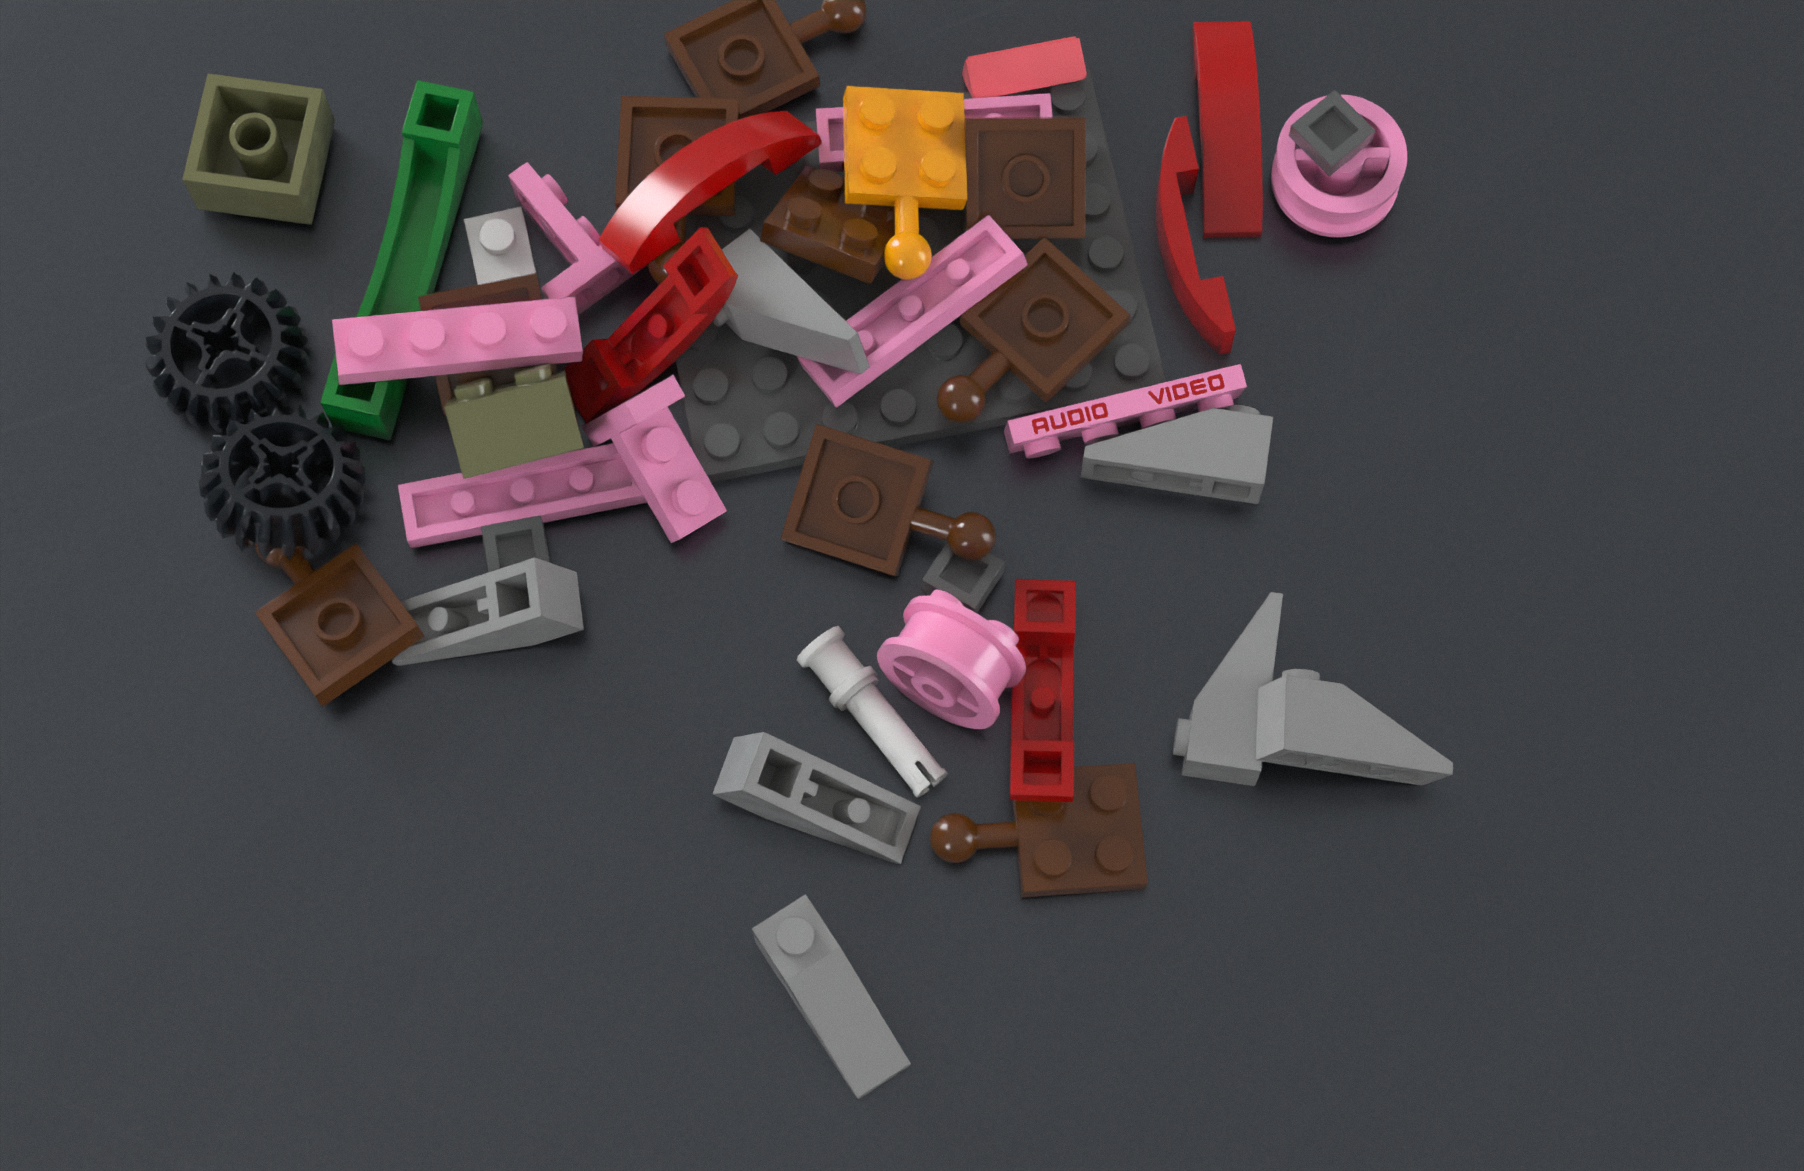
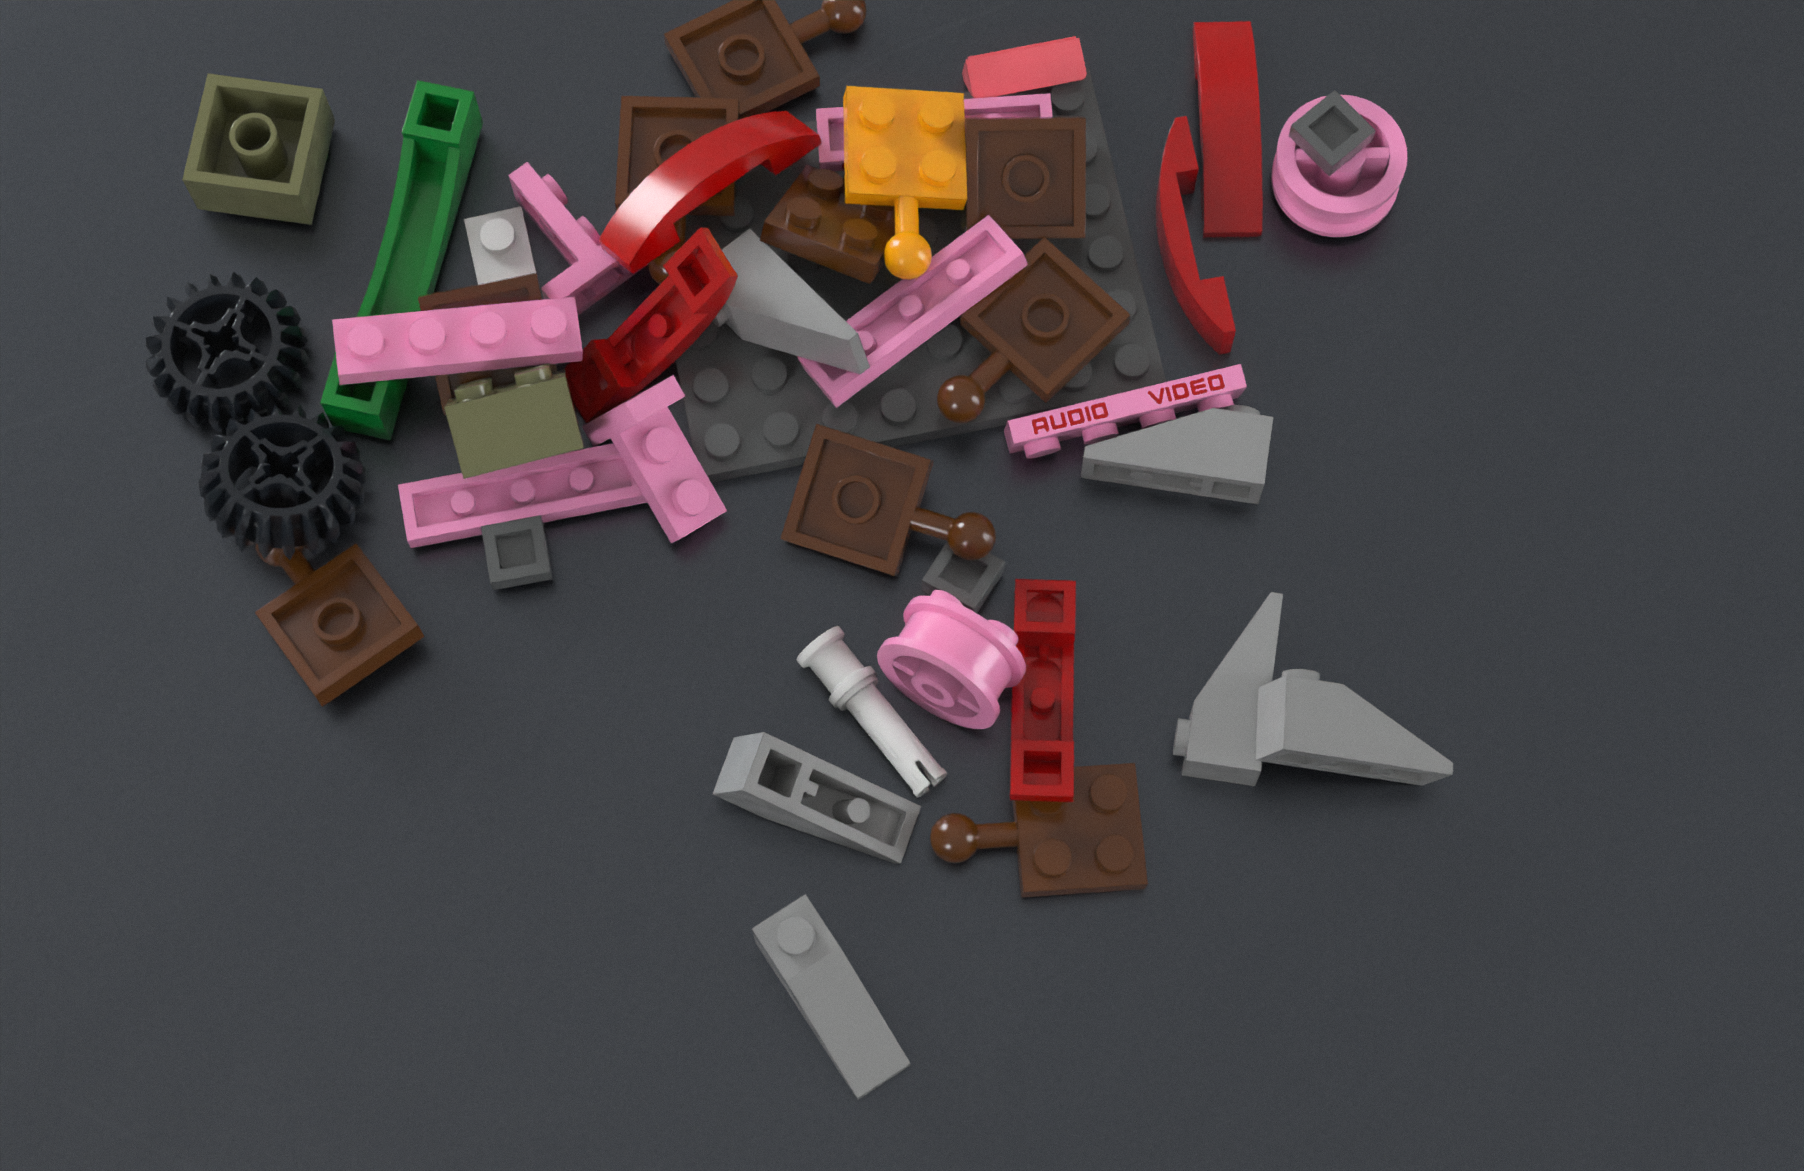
(495, 612): light grey slope -> none

